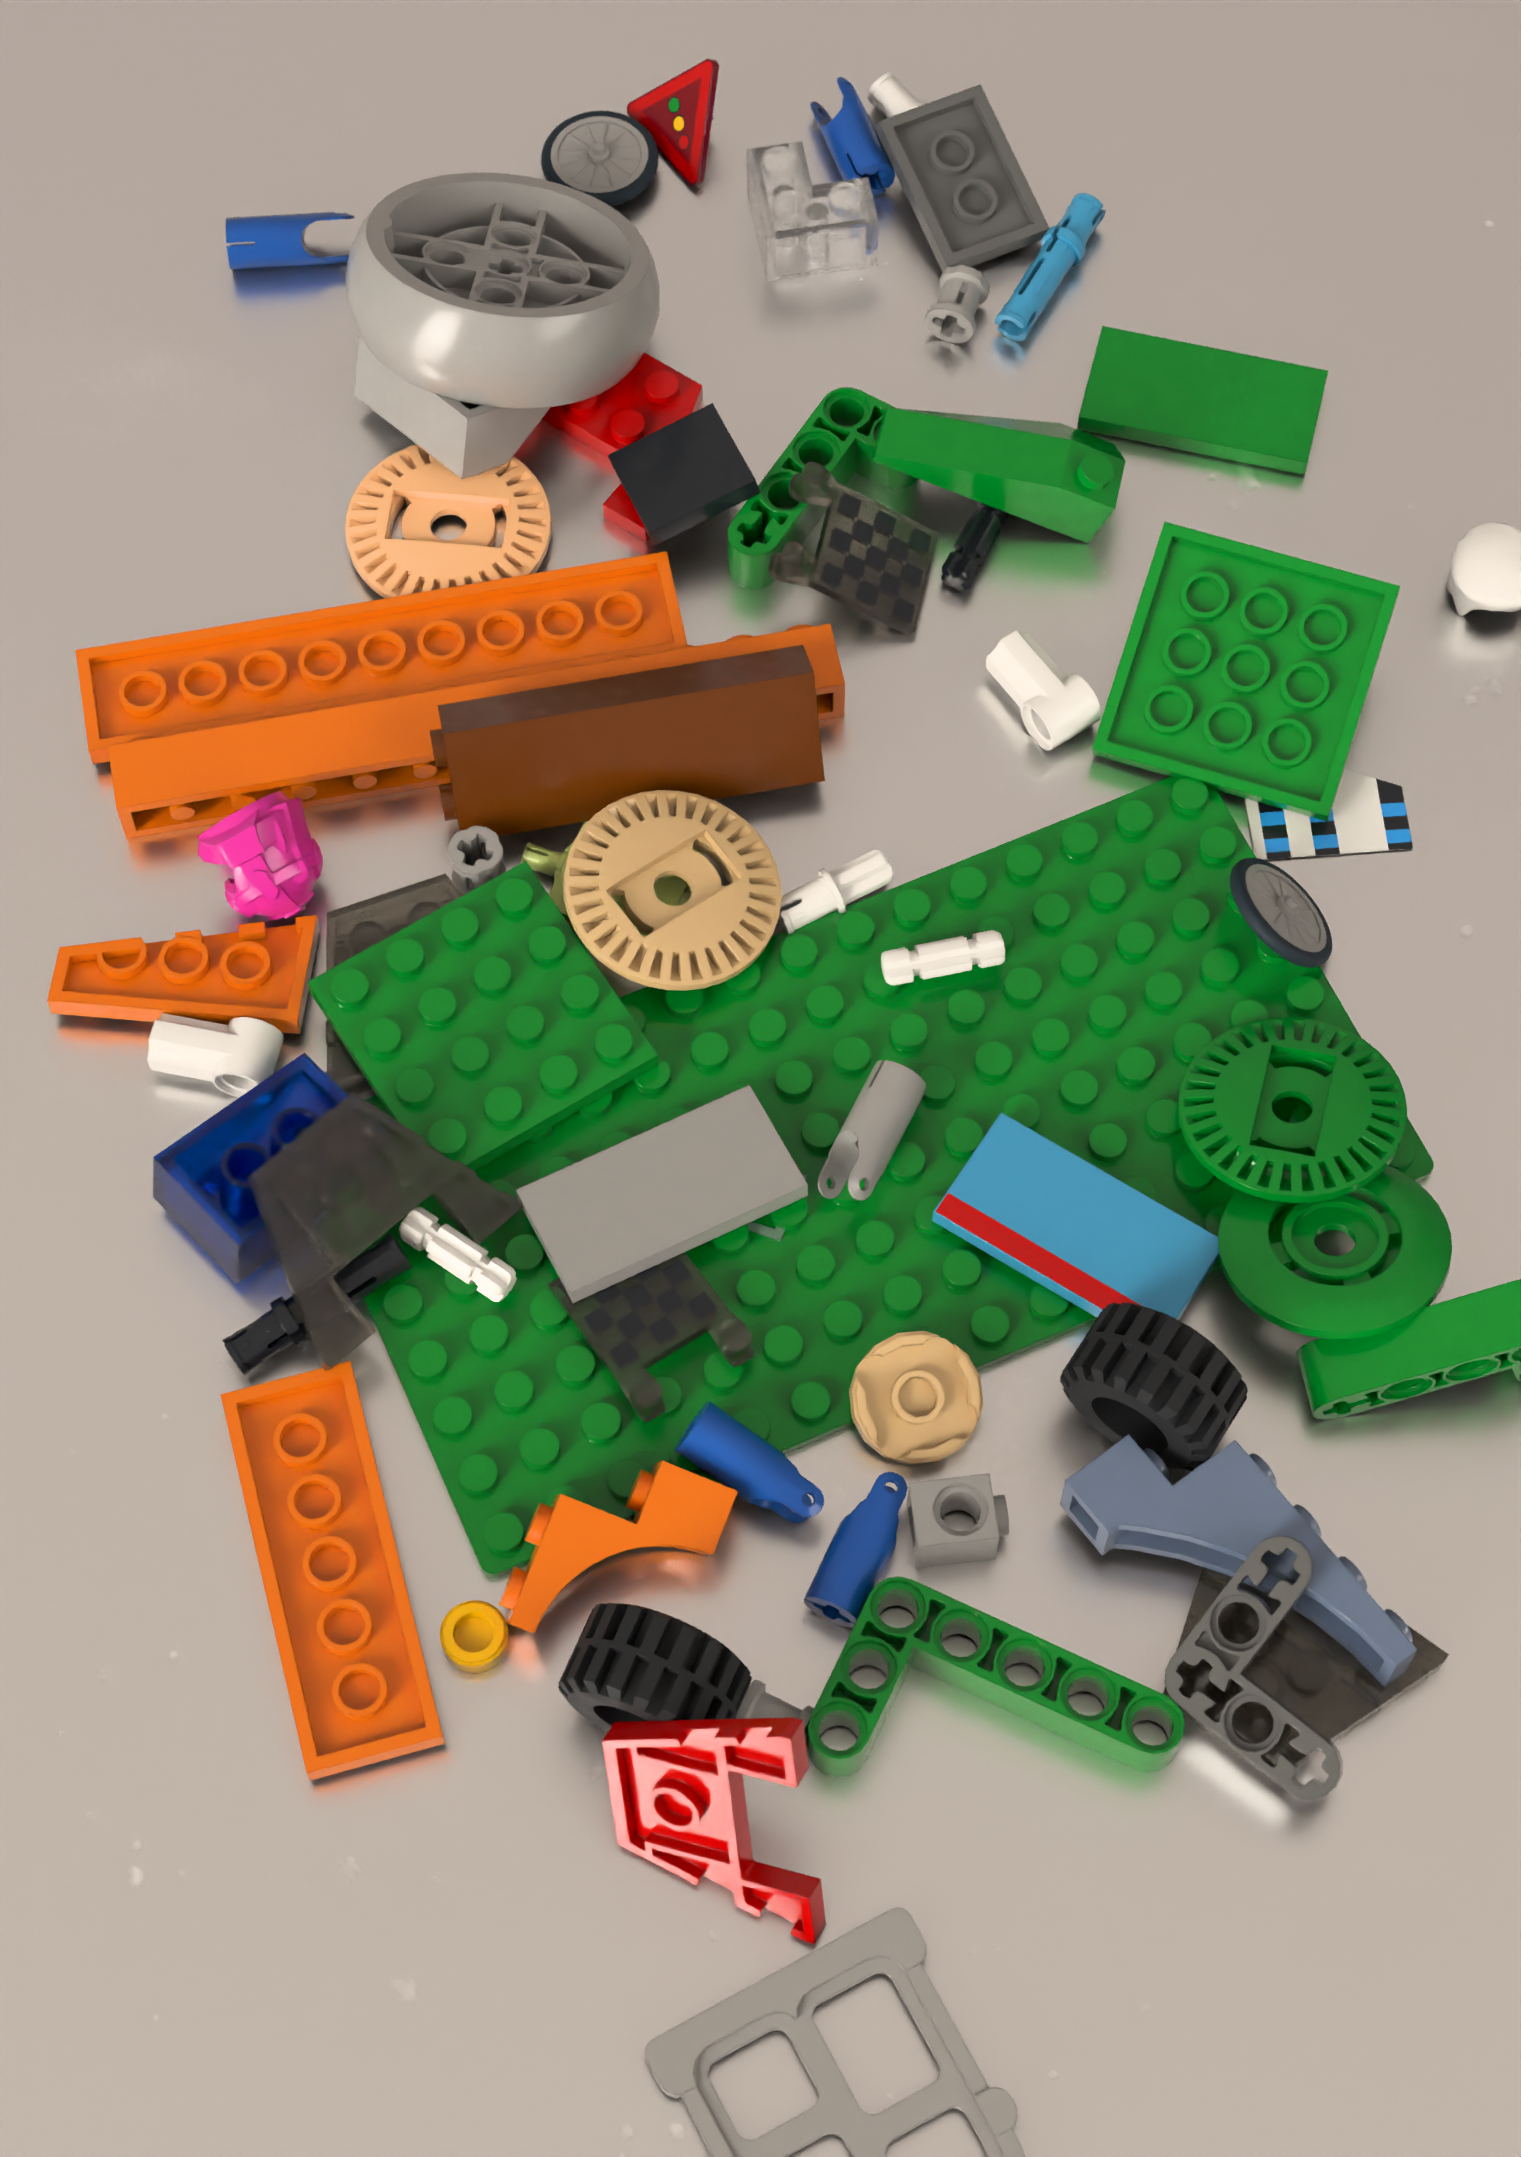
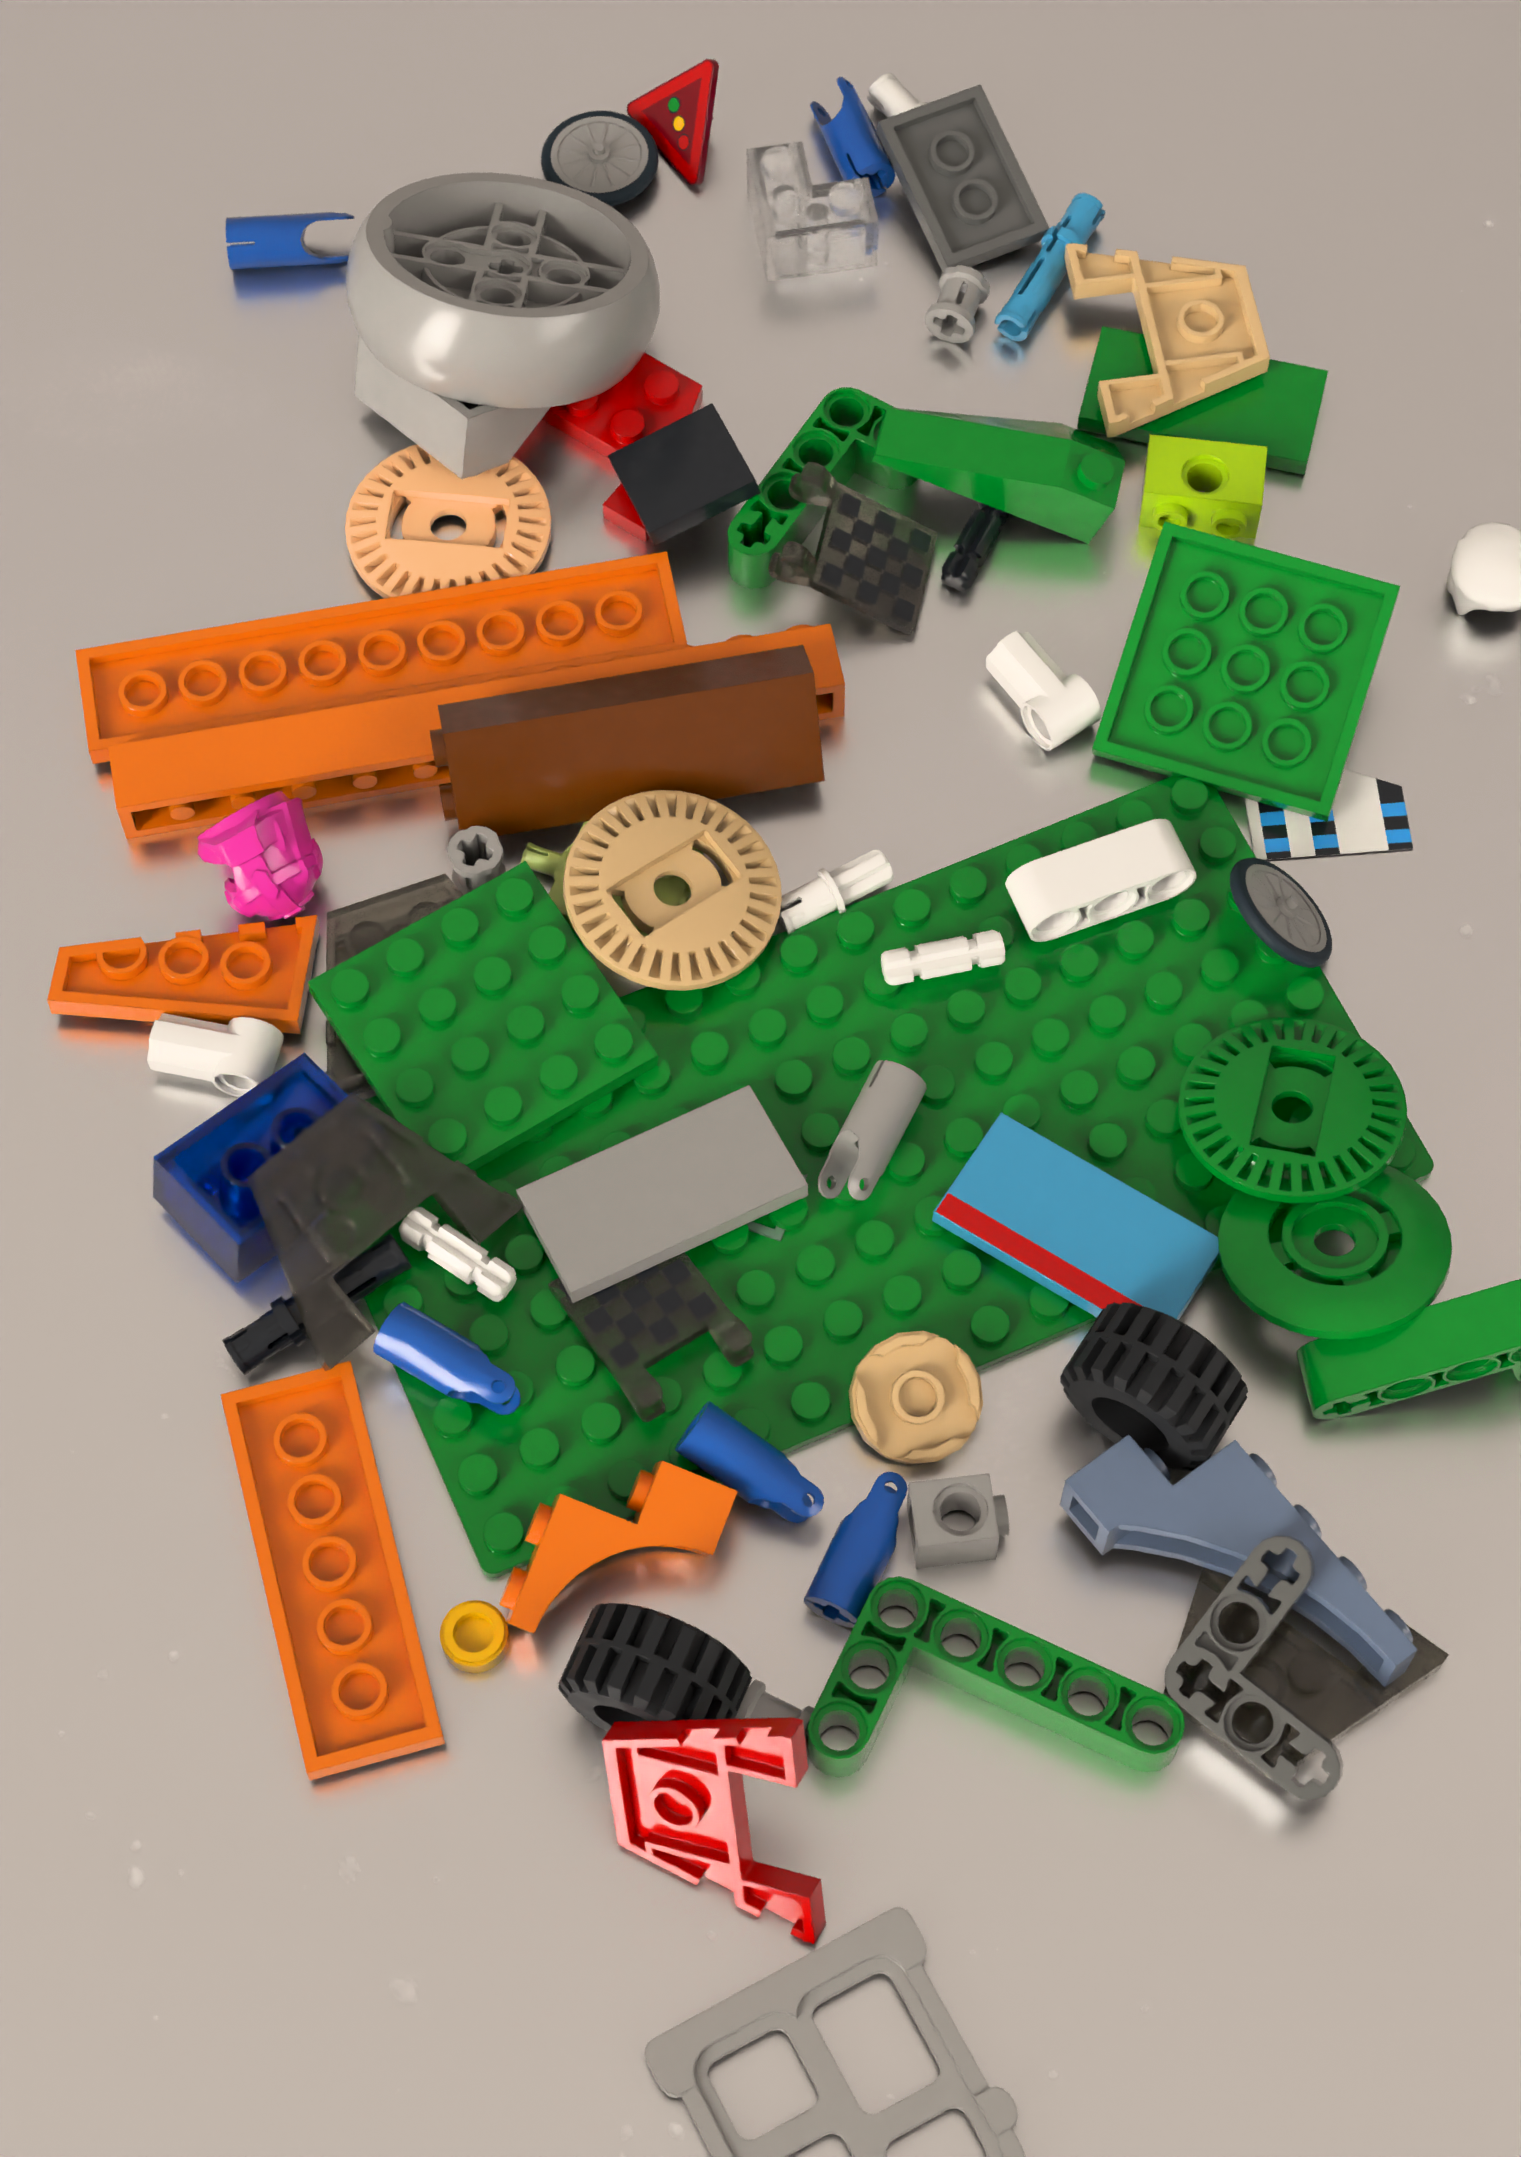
(444, 1360): none -> blue piece
(1100, 880): none -> white beam
(1195, 325): none -> tan wing
(1227, 473): none -> lime brick

